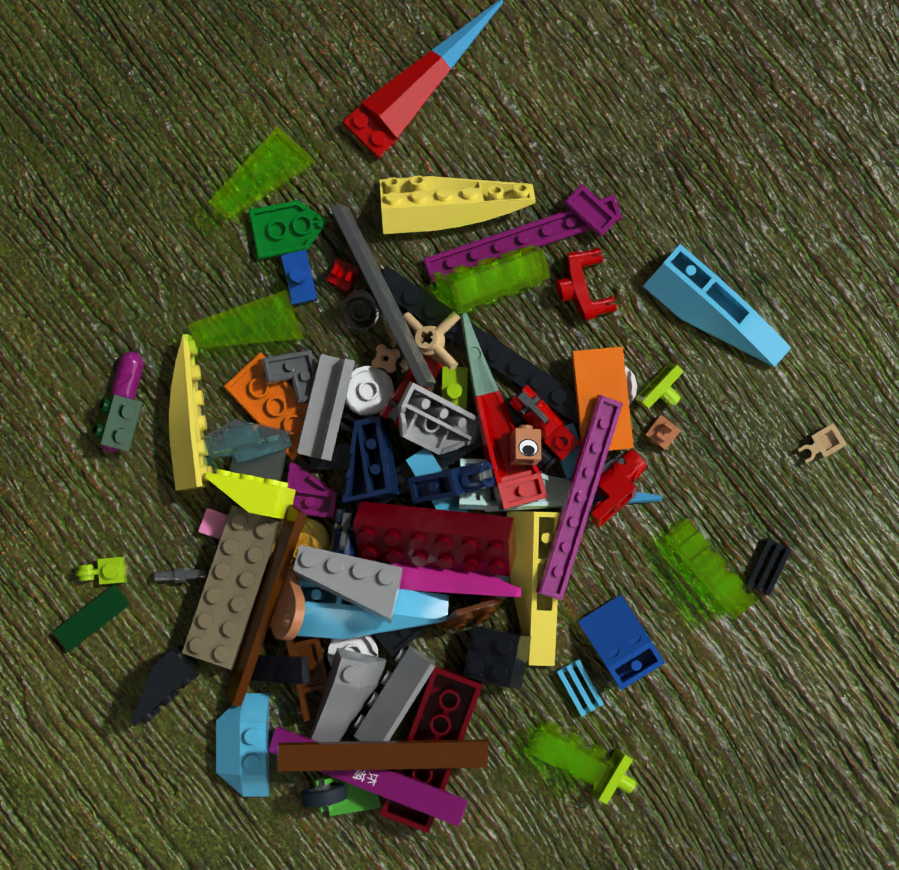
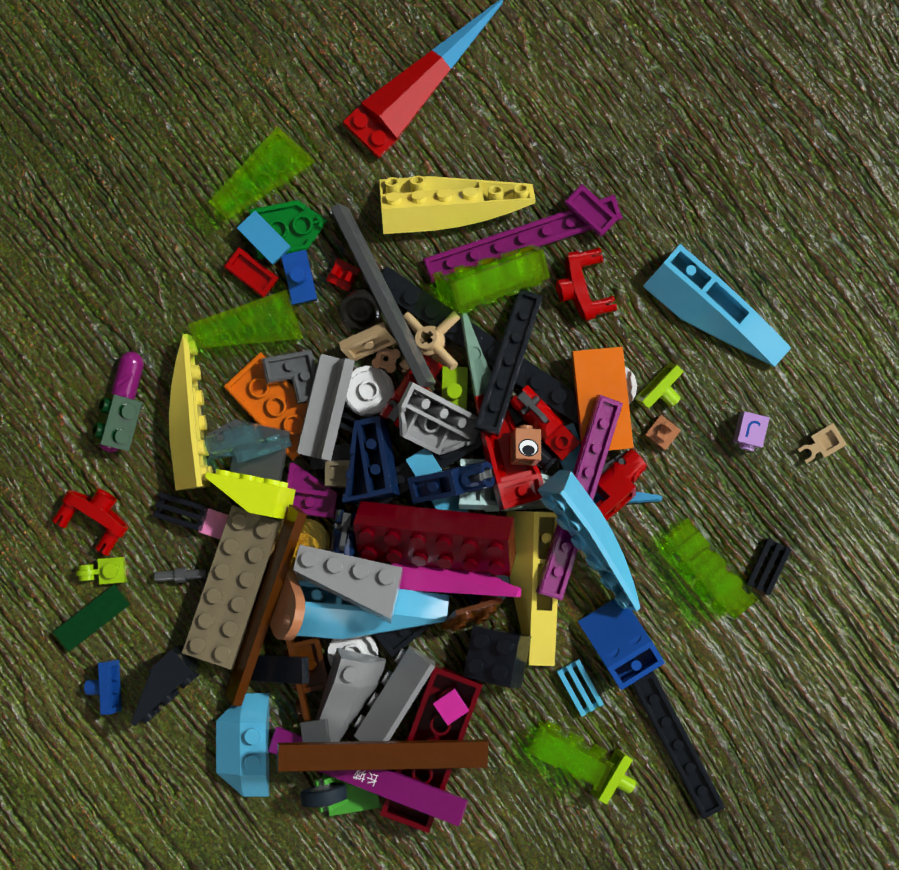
(99, 509): none -> red connector
(107, 686): none -> blue tile
(161, 505): none -> black tile
(251, 272): none -> red tile
(264, 237): none -> dark azure tile
(315, 731): none -> dark grey tile
(336, 473): none -> dark tan tile
(367, 342): none -> tan plate
(450, 706): none -> dark pink tile
(508, 363): none -> black tile
(590, 534): none -> medium azure wedge
(678, 745): none -> black tile
(750, 431): none -> lavender brick

